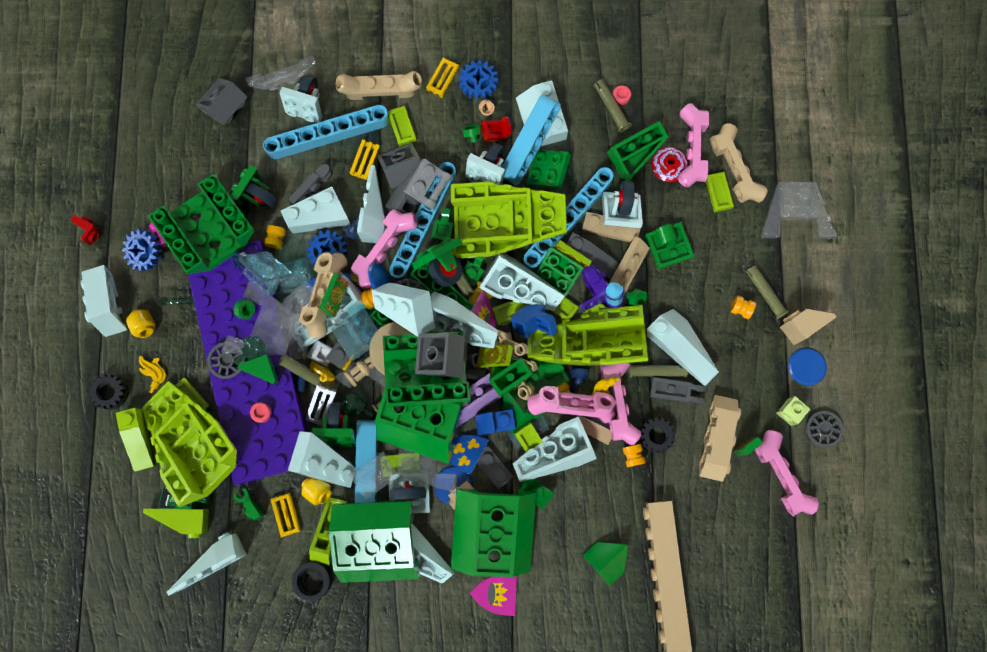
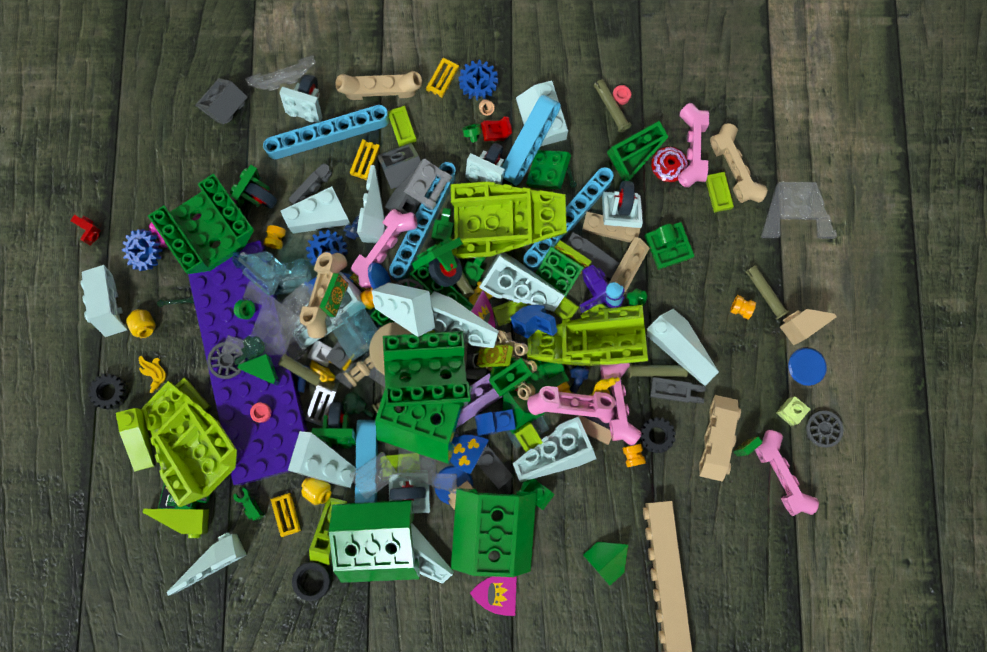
(440, 354): dark grey slope -> none

